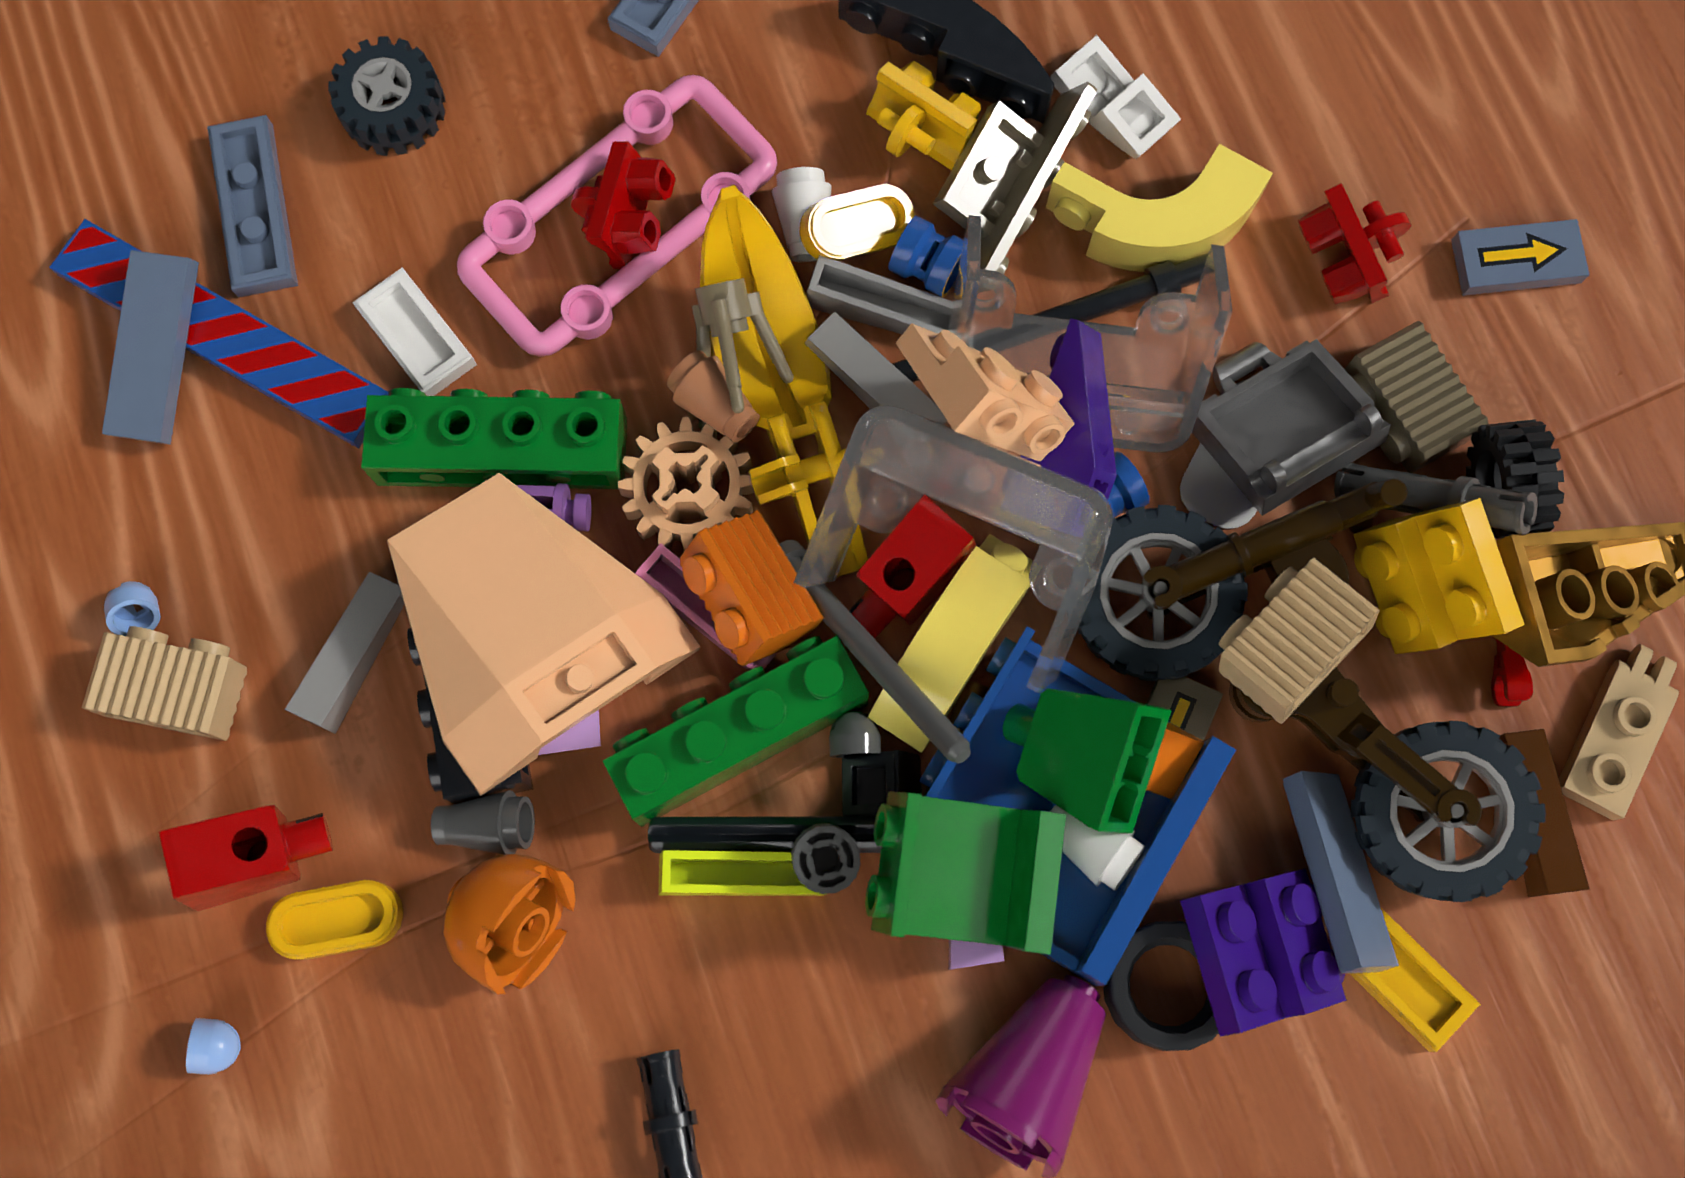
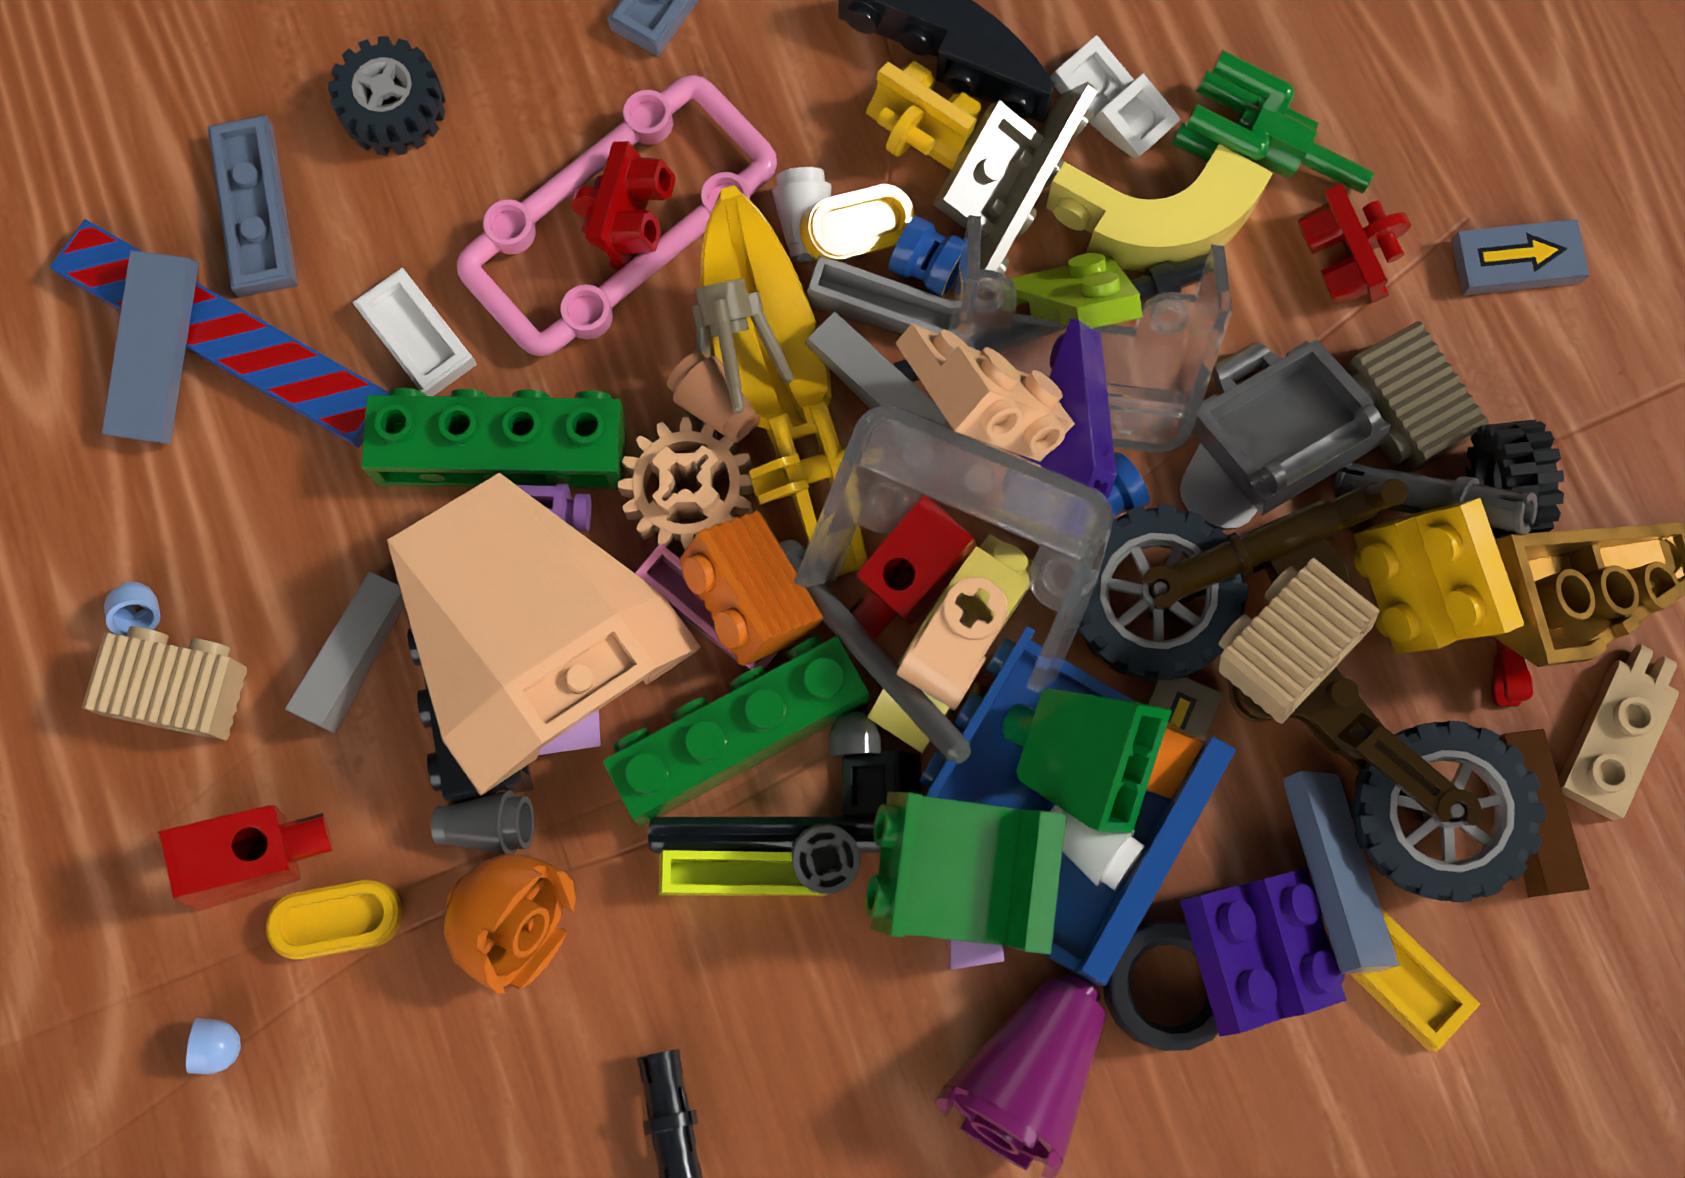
(948, 650): none -> light nougat piece
(1086, 290): none -> lime wing
(1265, 125): none -> green plant

